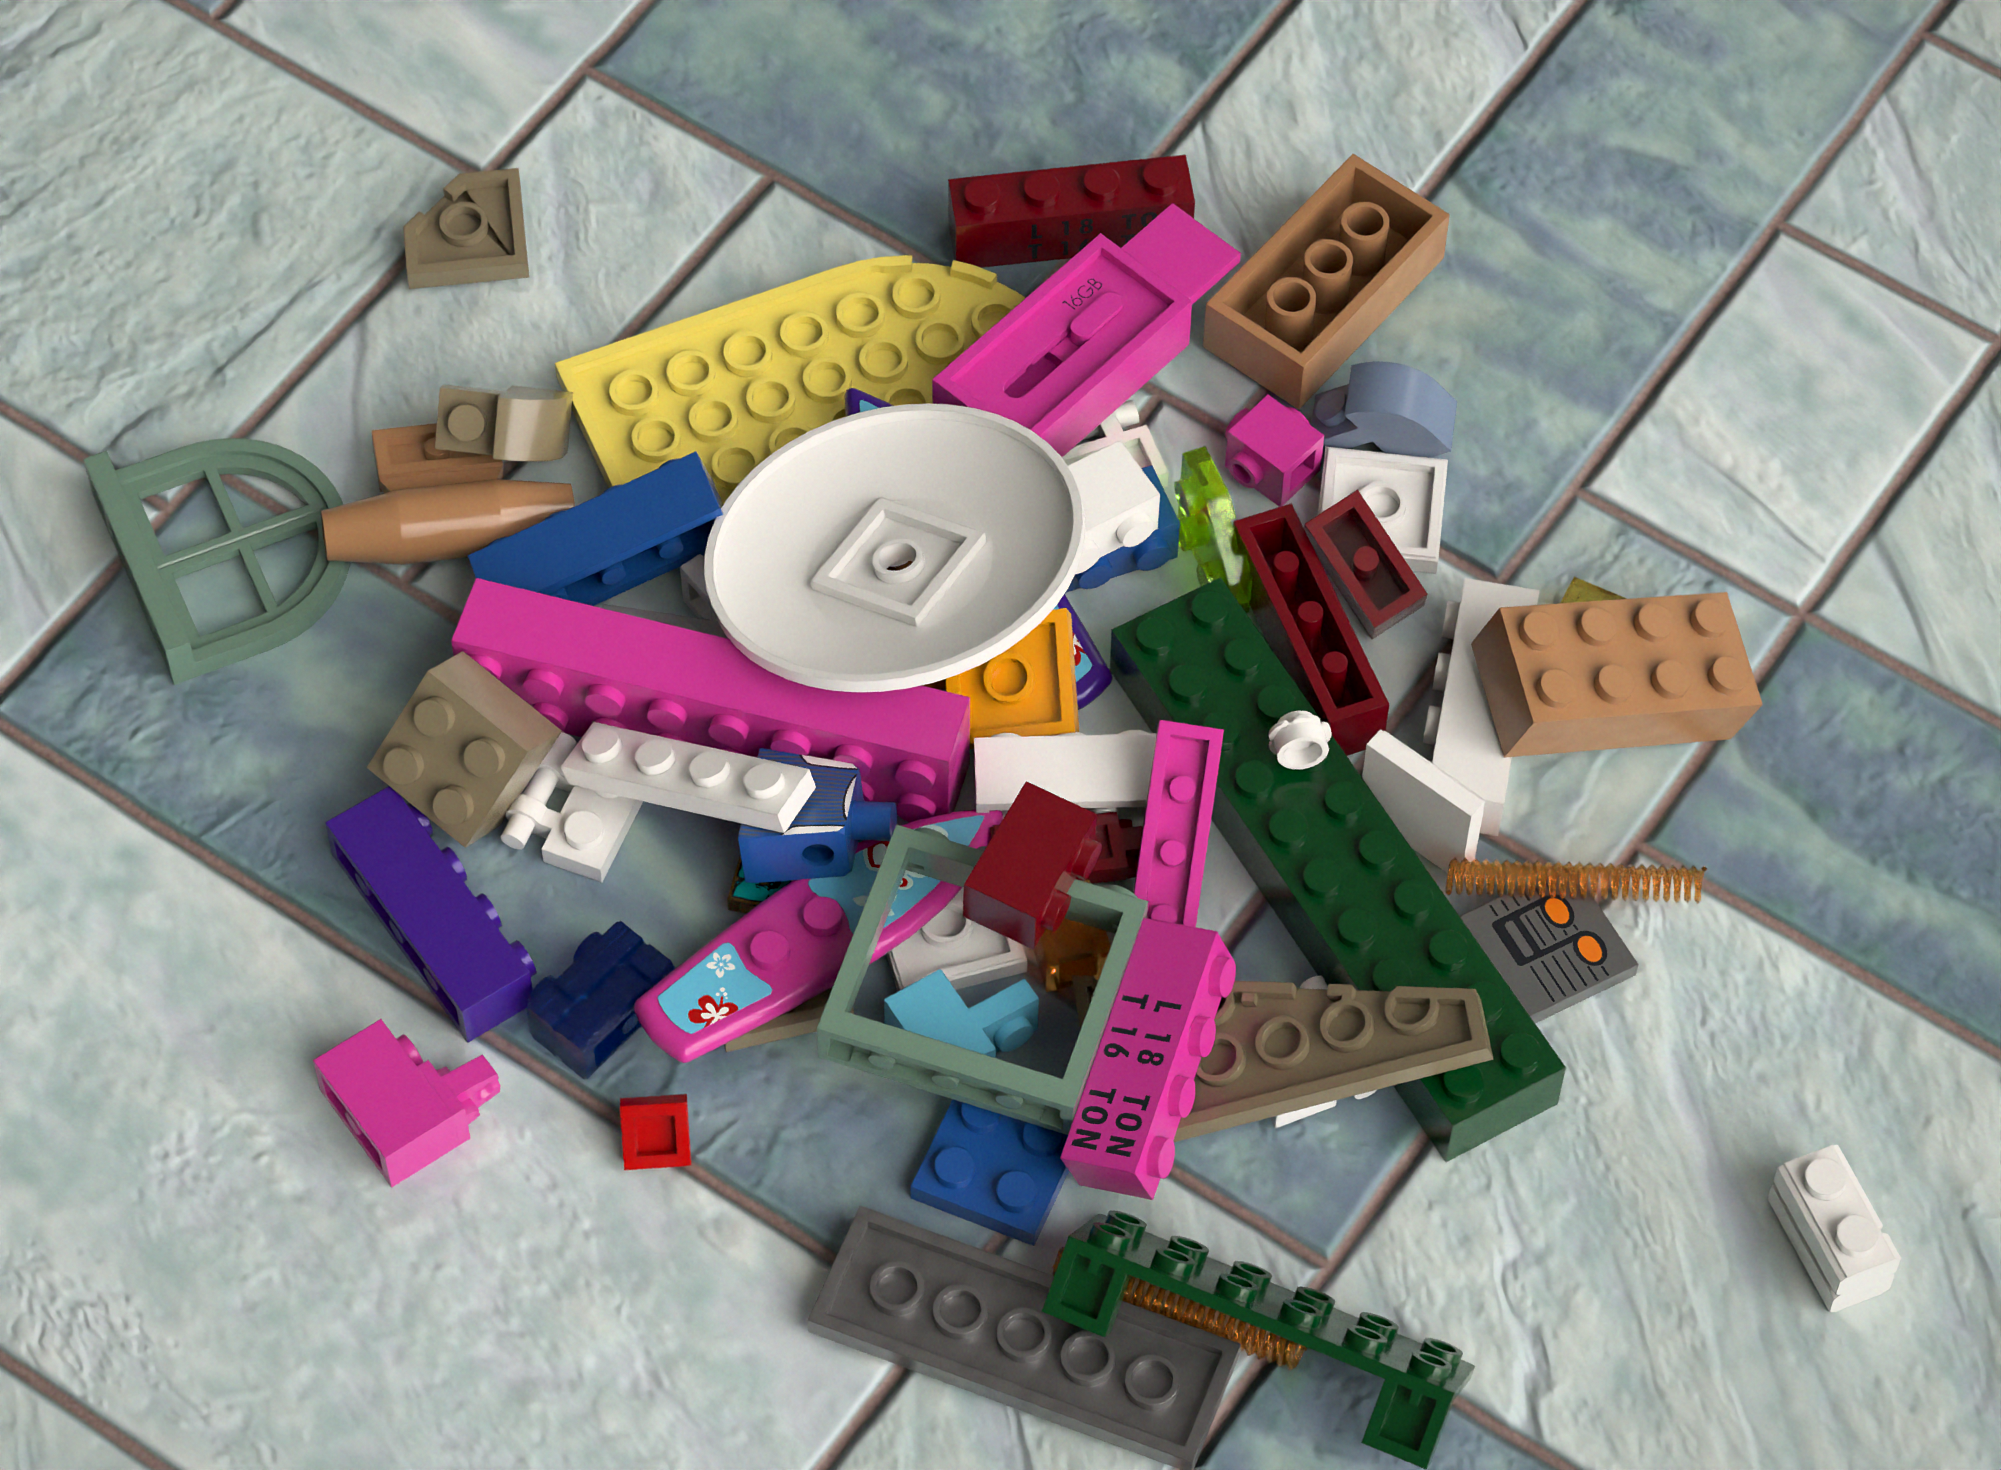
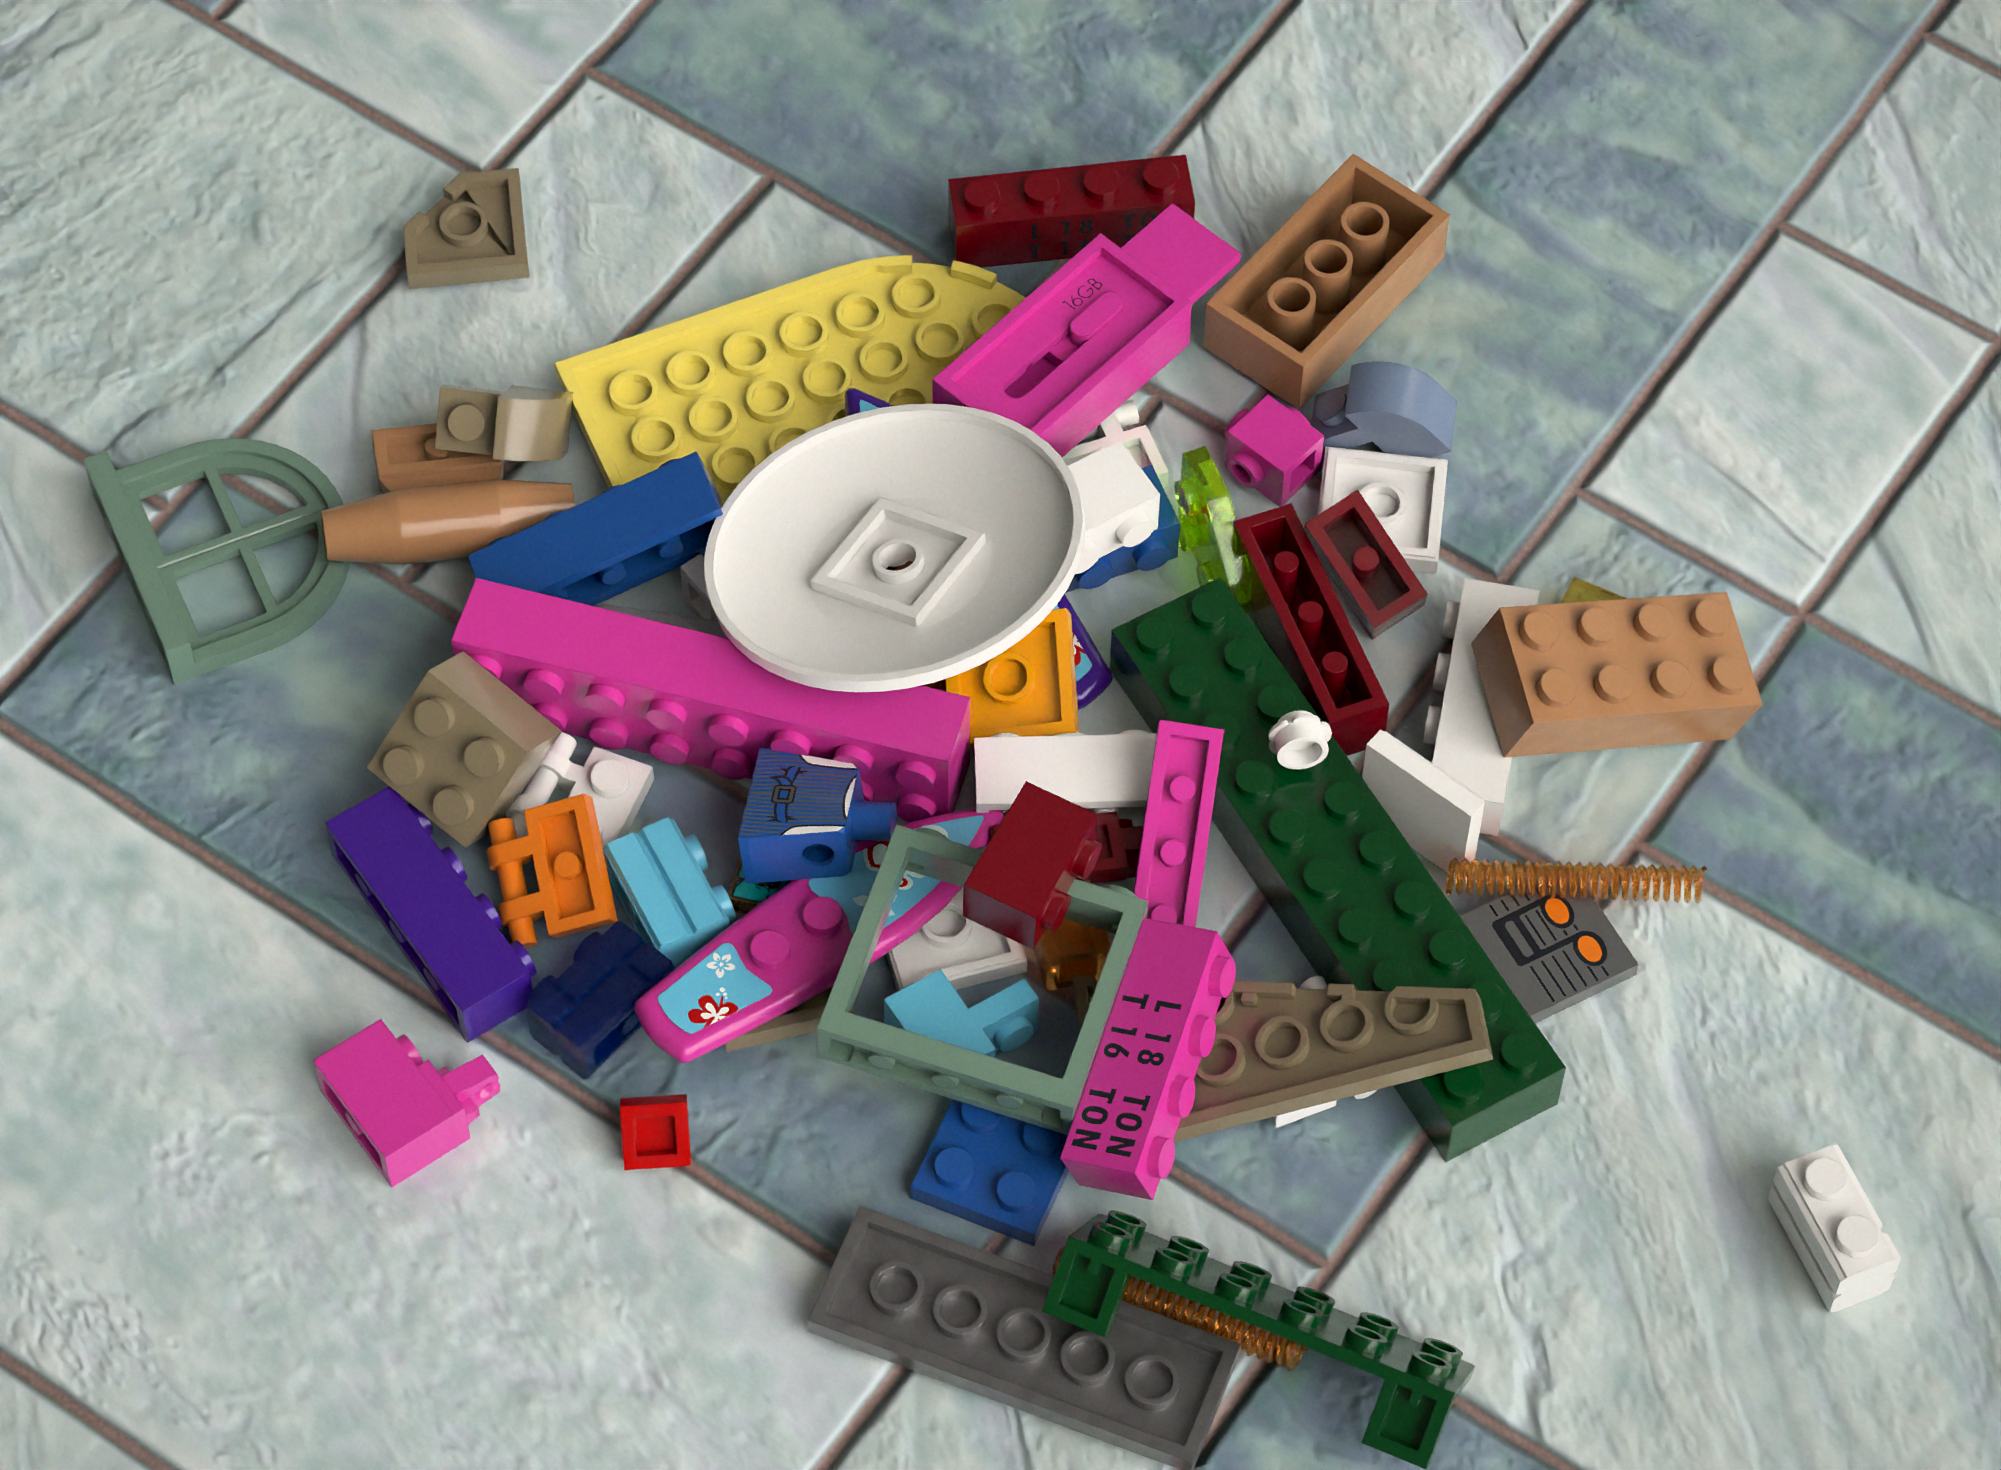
(567, 865): none -> orange plate
(665, 890): none -> medium azure brick
(689, 777): white plate -> none

